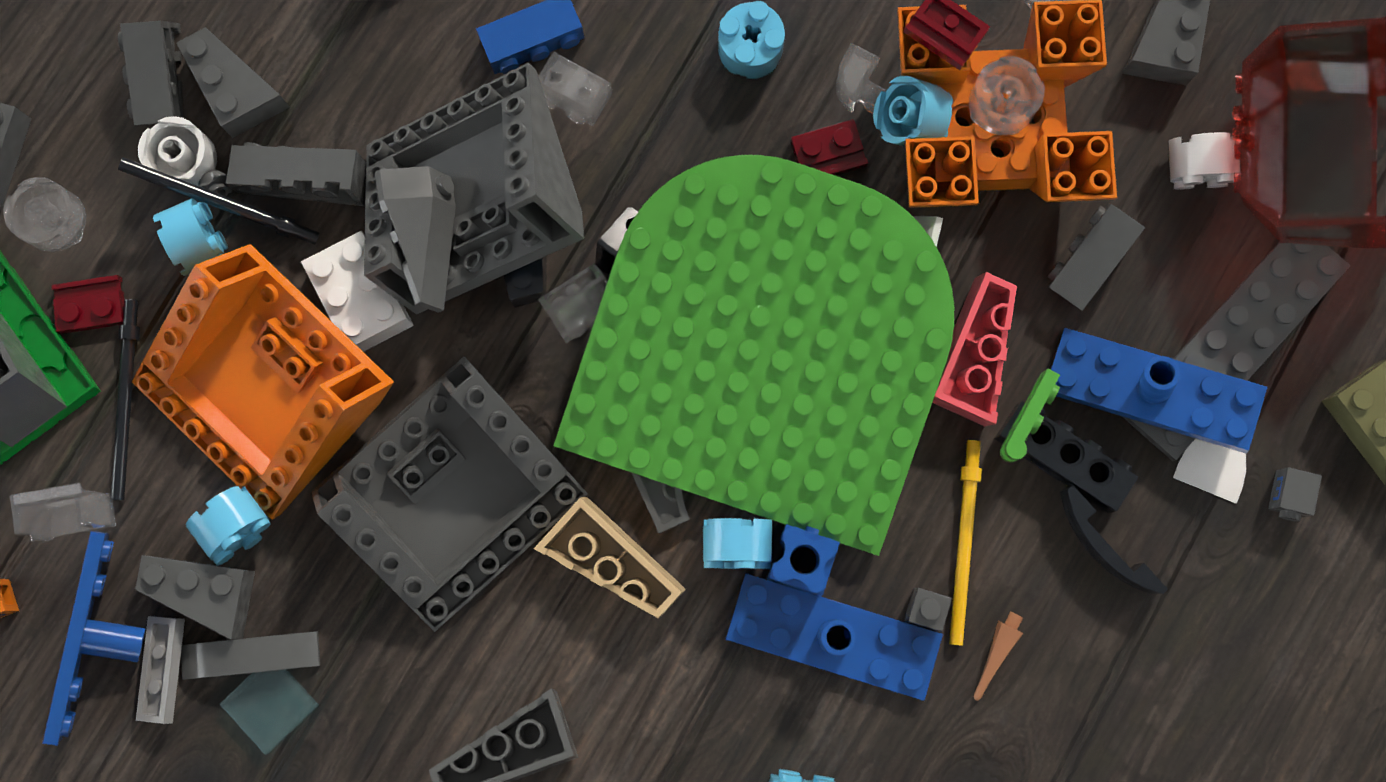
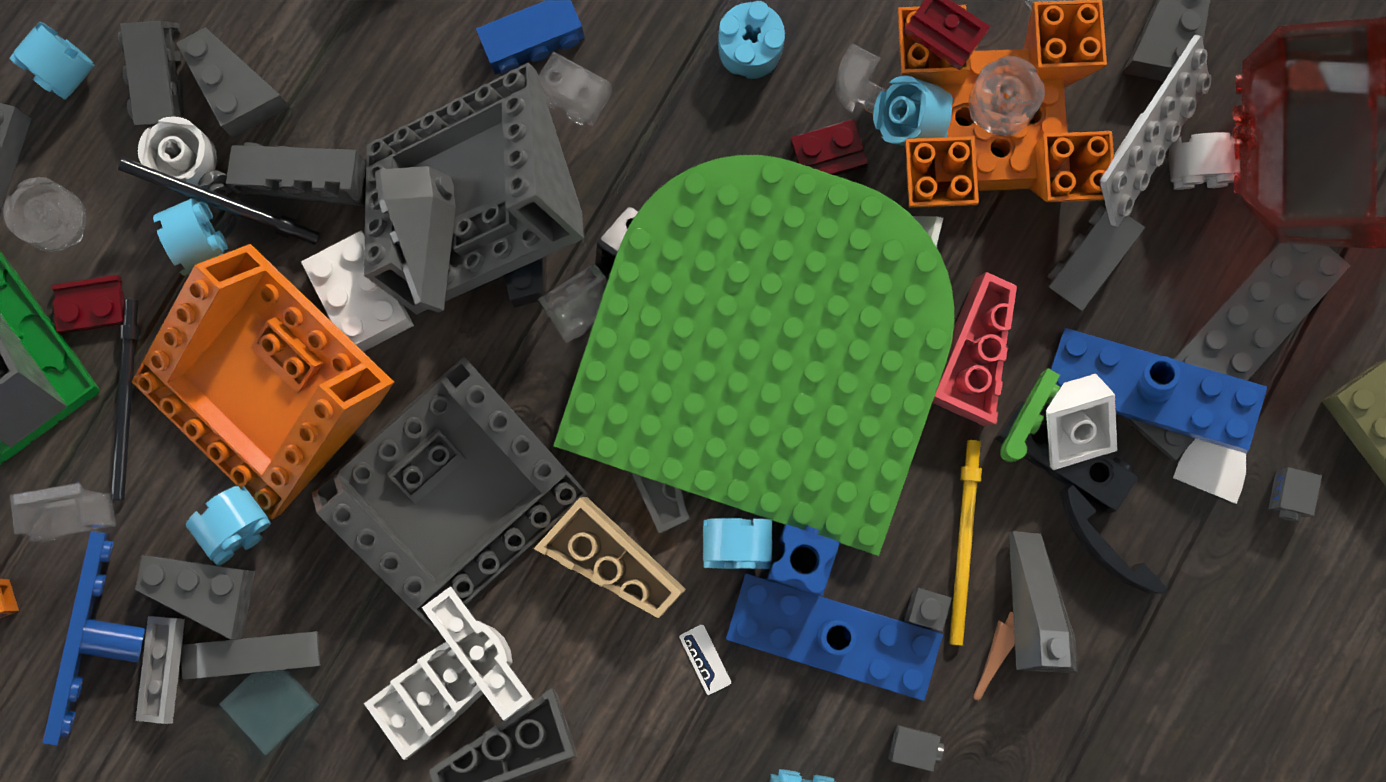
(53, 60): none -> medium azure brick
(448, 679): none -> white slope
(705, 659): none -> white sticker
(916, 748): none -> dark grey brick
(1040, 618): none -> dark grey wedge
(1081, 422): none -> white slope
(1155, 131): none -> light grey bracket

